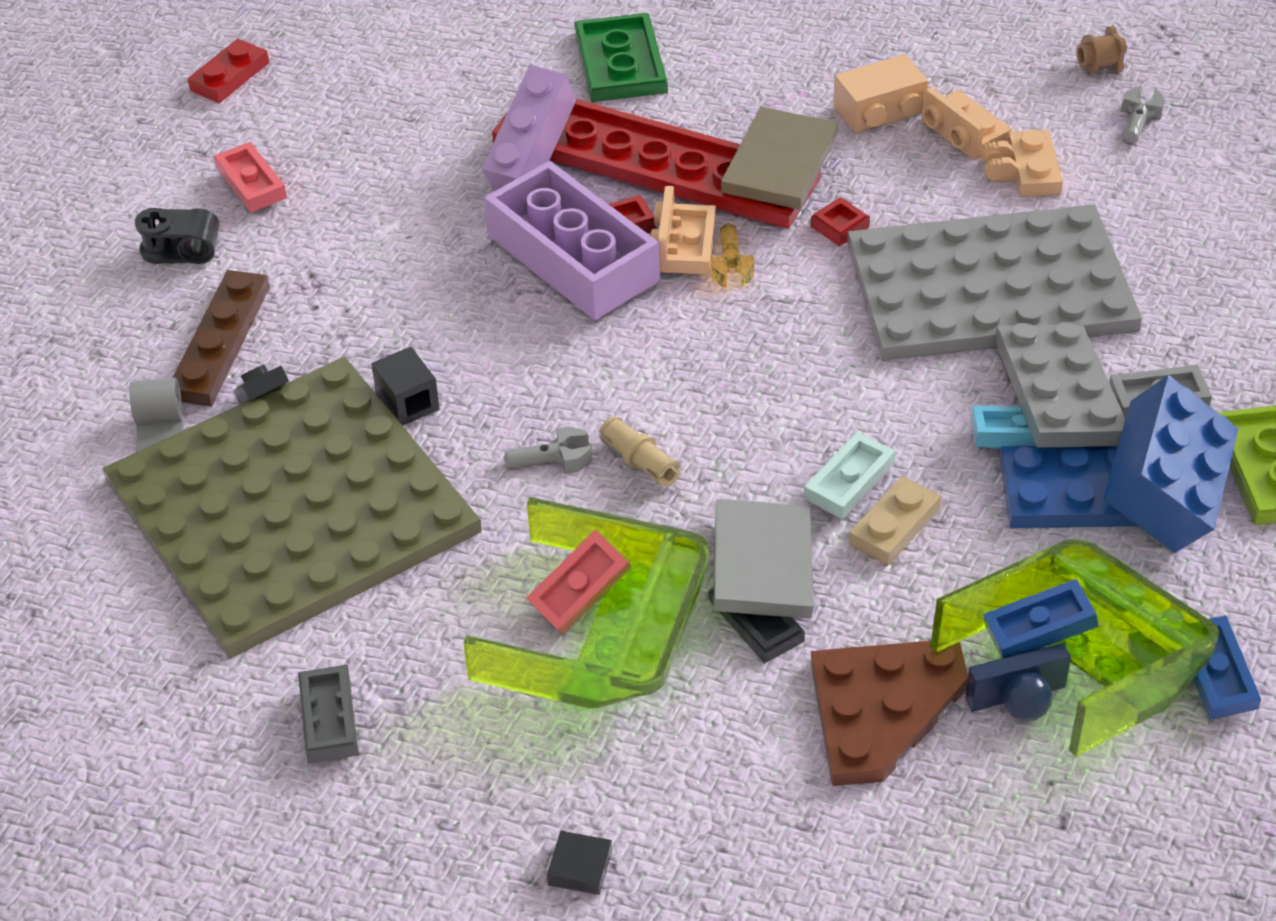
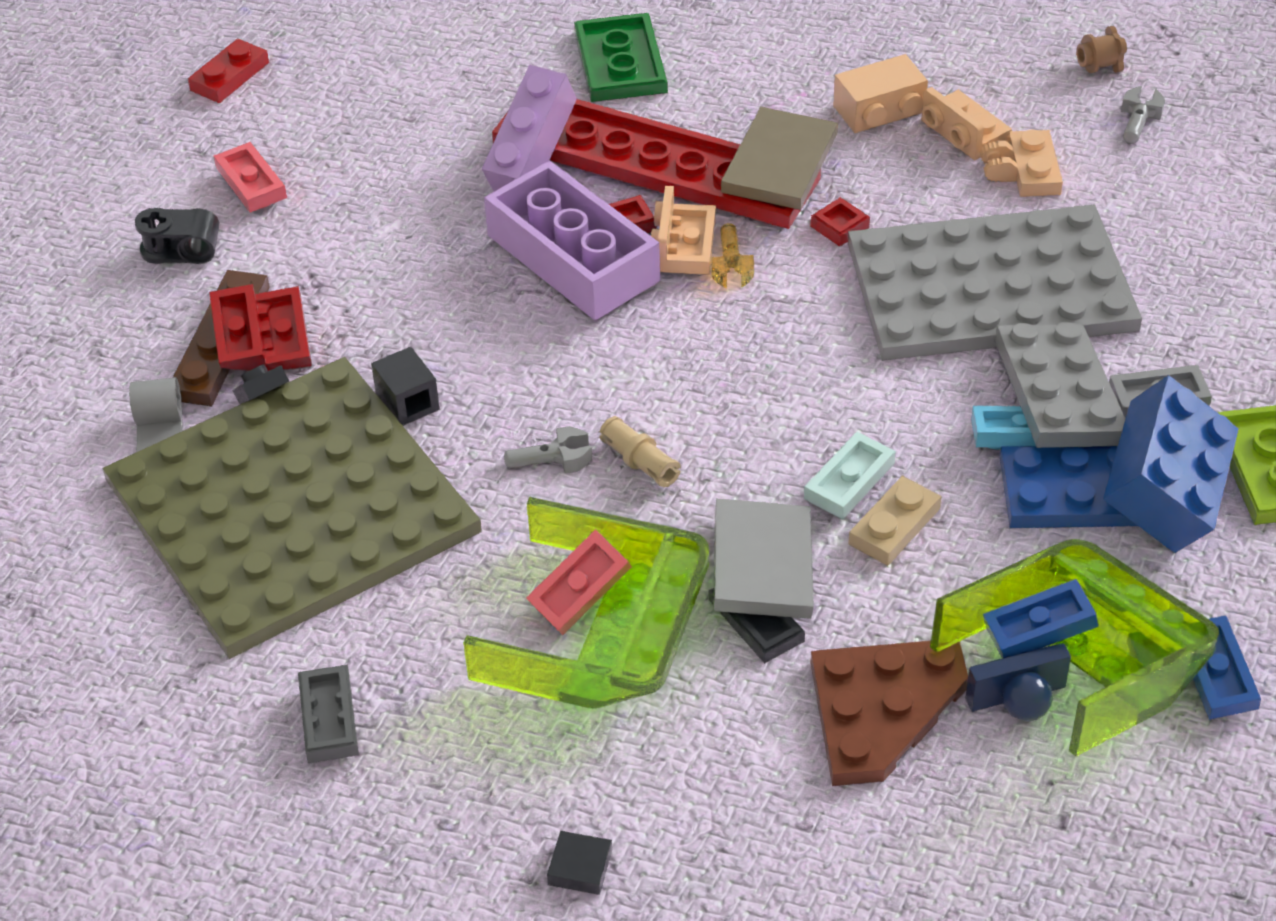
(260, 328): none -> red slope

